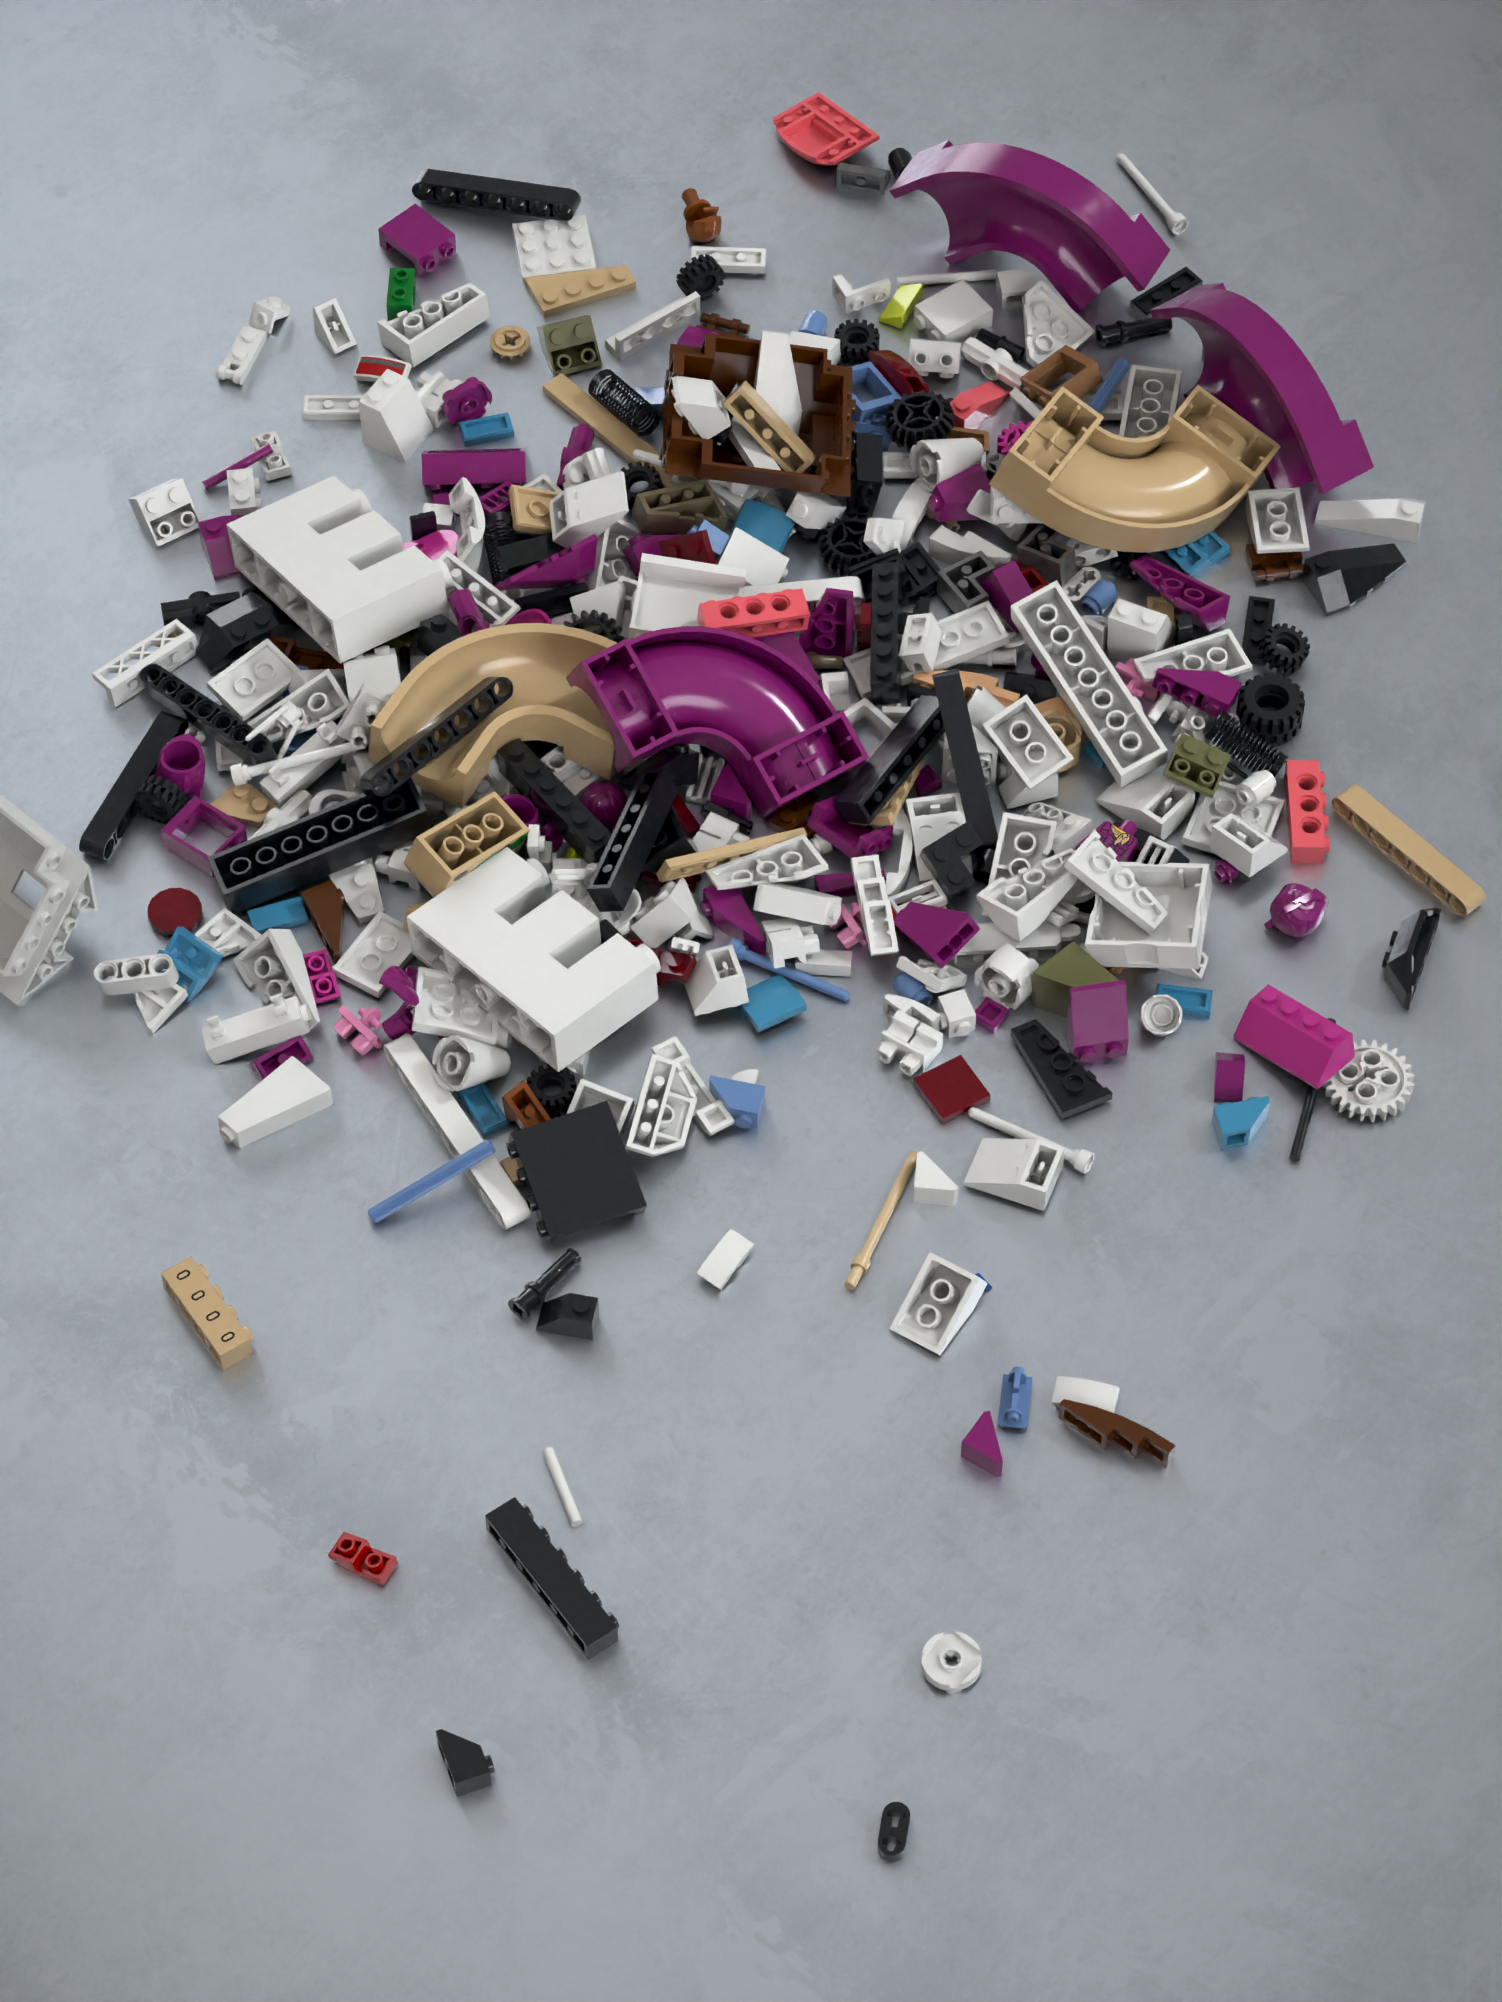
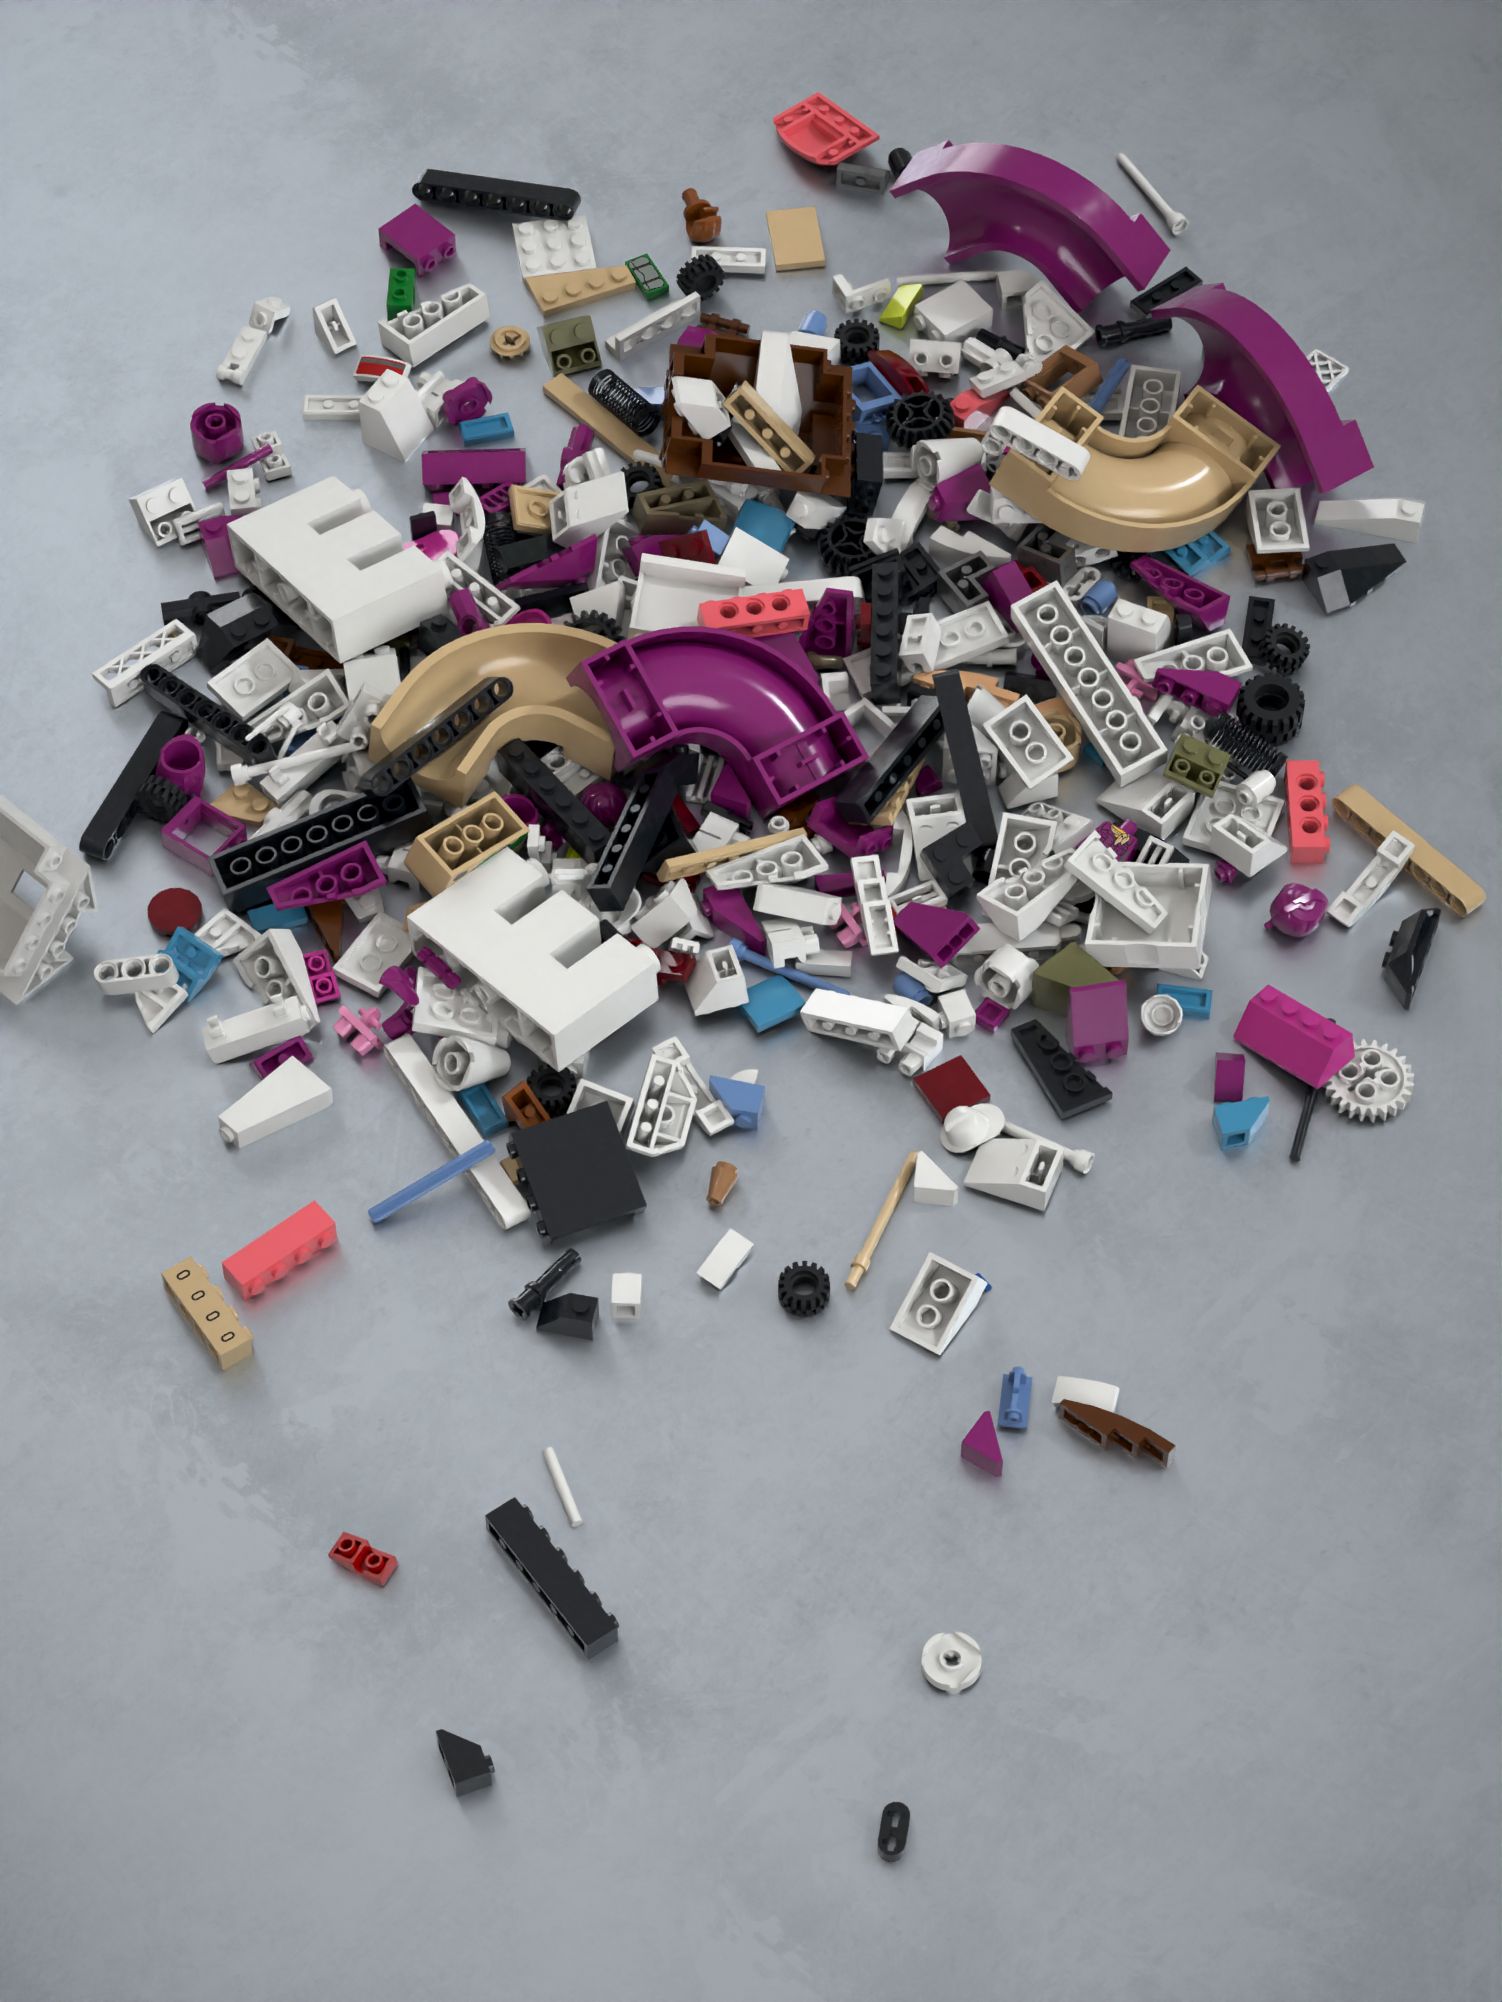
(178, 522): none -> white tile
(216, 432): none -> magenta brick
(279, 1250): none -> coral brick
(335, 878): none -> magenta wedge
(438, 968): none -> magenta axle
(626, 1295): none -> white brick
(647, 276): none -> tile
(721, 1182): none -> medium nougat cone
(777, 825): none -> white pin
(795, 238): none -> tan tile
(804, 1274): none -> black tyre
(858, 1019): none -> white brick
(971, 1126): none -> white piece
(1006, 375): none -> white hinge
(1035, 442): none -> white beam
(1329, 361): none -> white window
(1373, 881): none -> white slope

